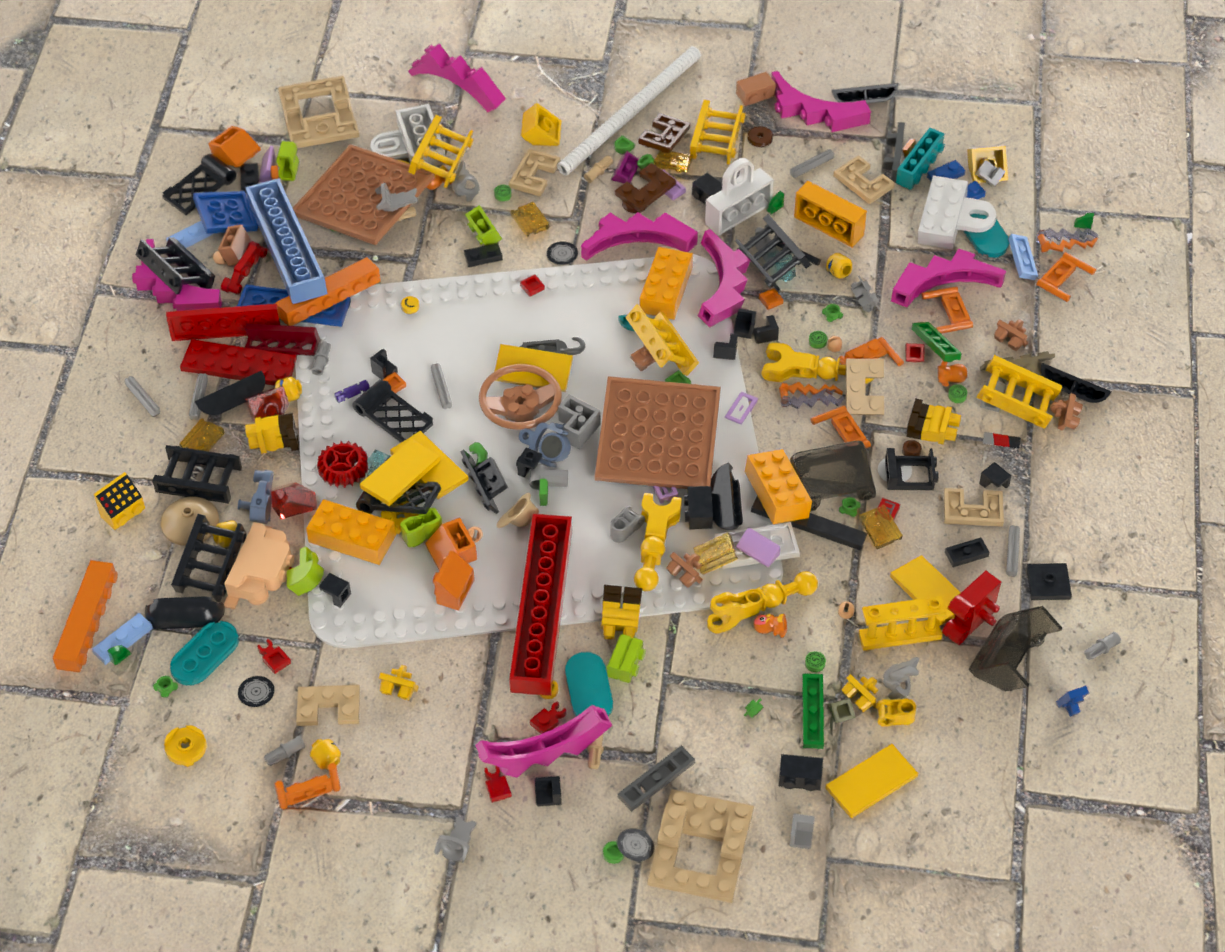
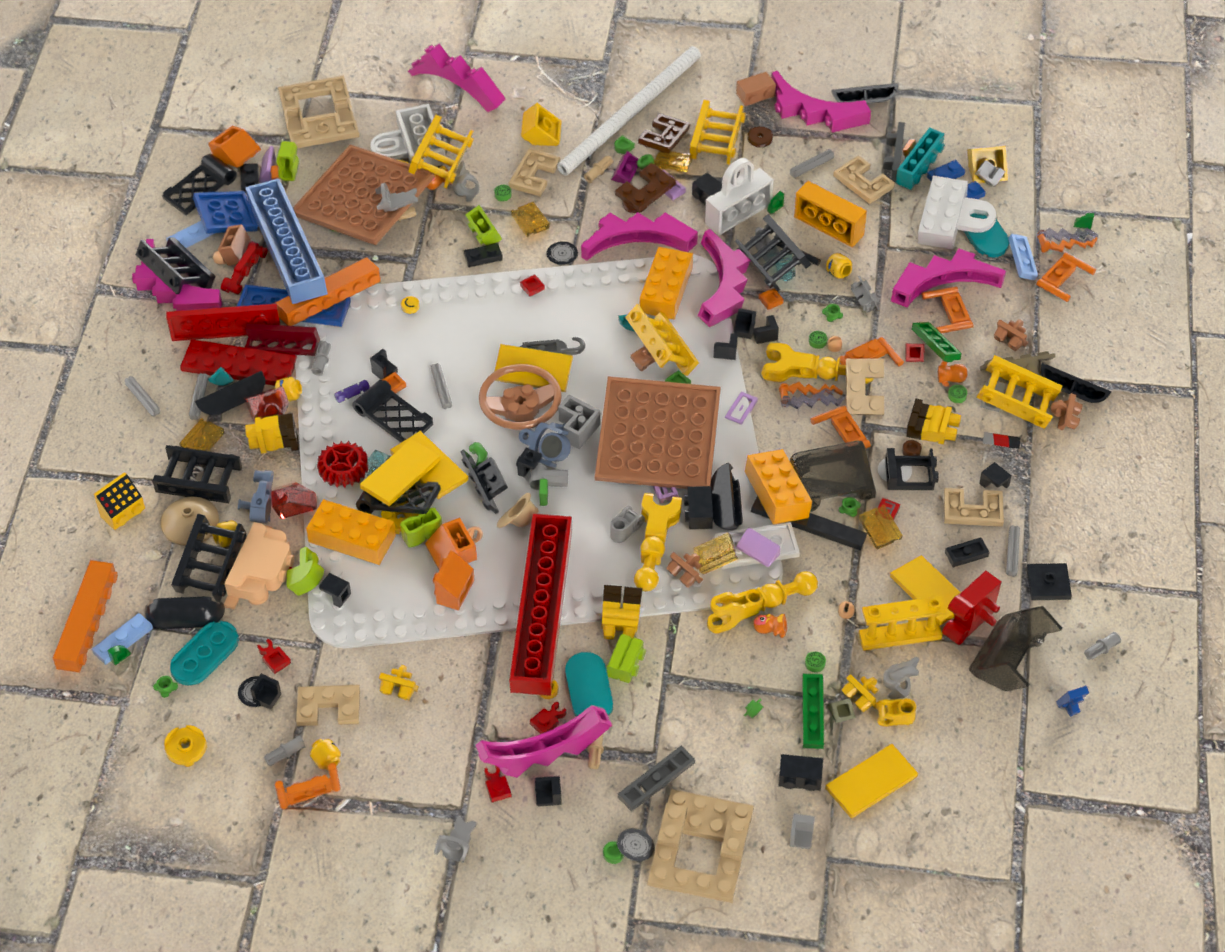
(221, 378): none -> teal tile
(265, 691): none -> black panel

